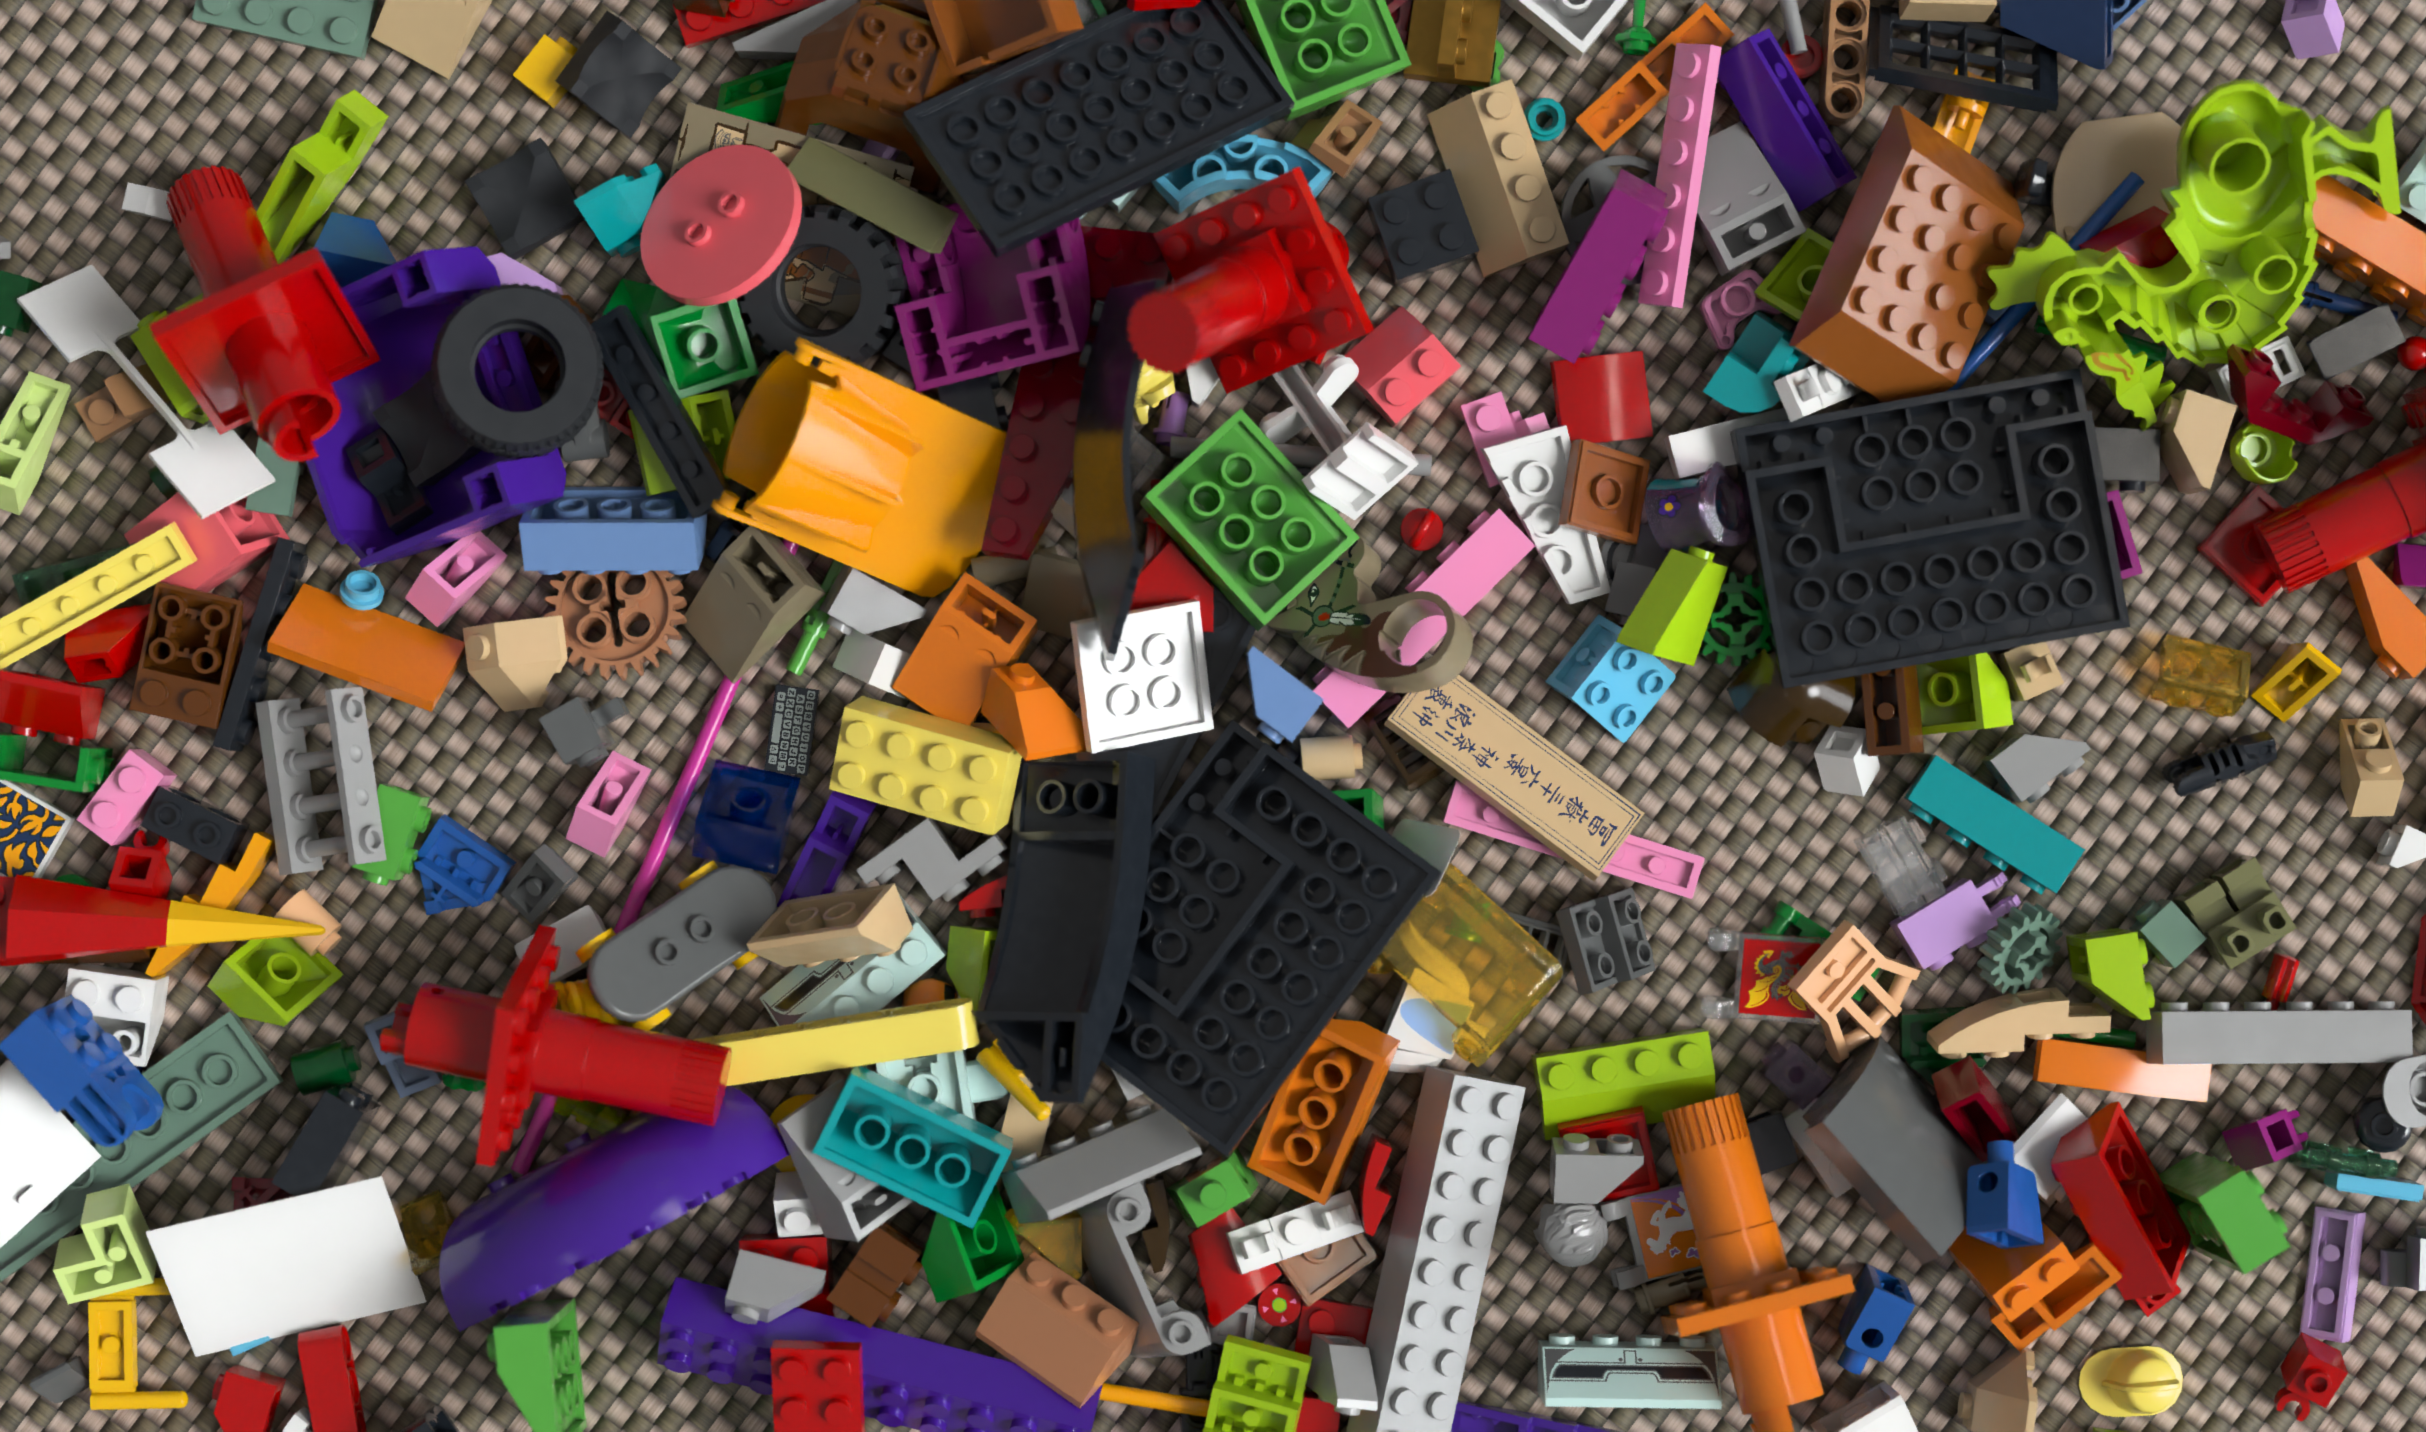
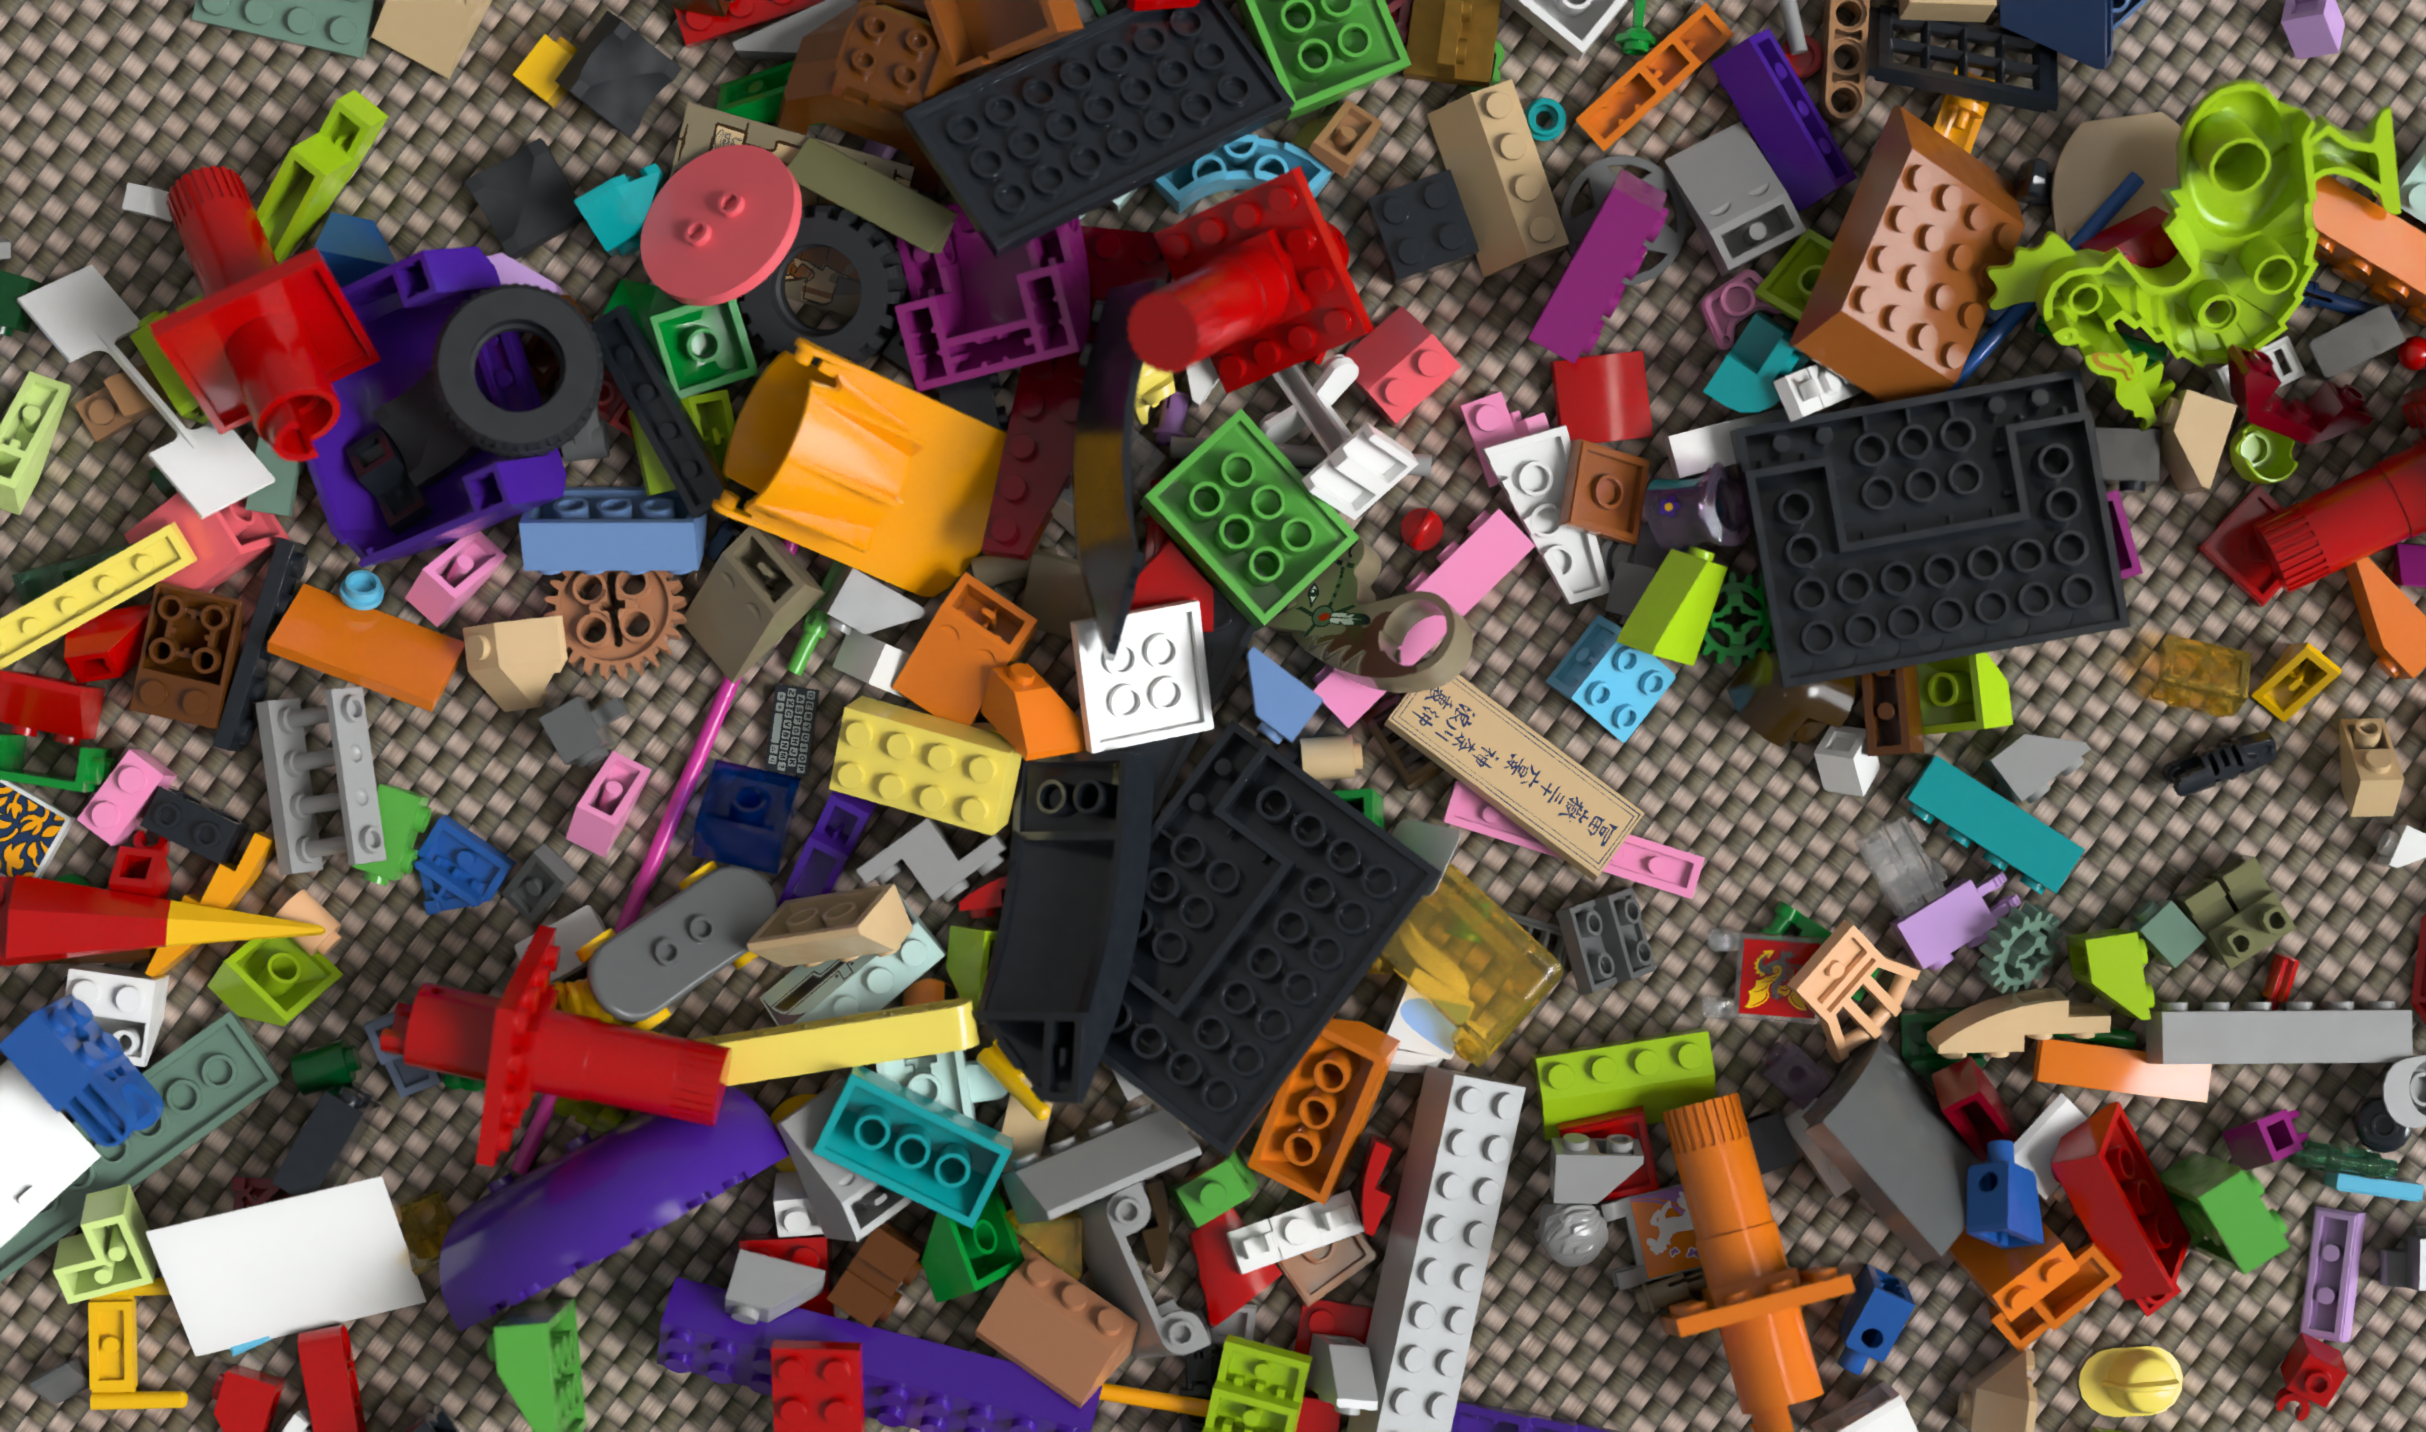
(1279, 1304): red tile -> none
(1628, 1373): light aqua slope -> none
(1681, 172): bright pink plate -> none
(2029, 670): tan brick -> none

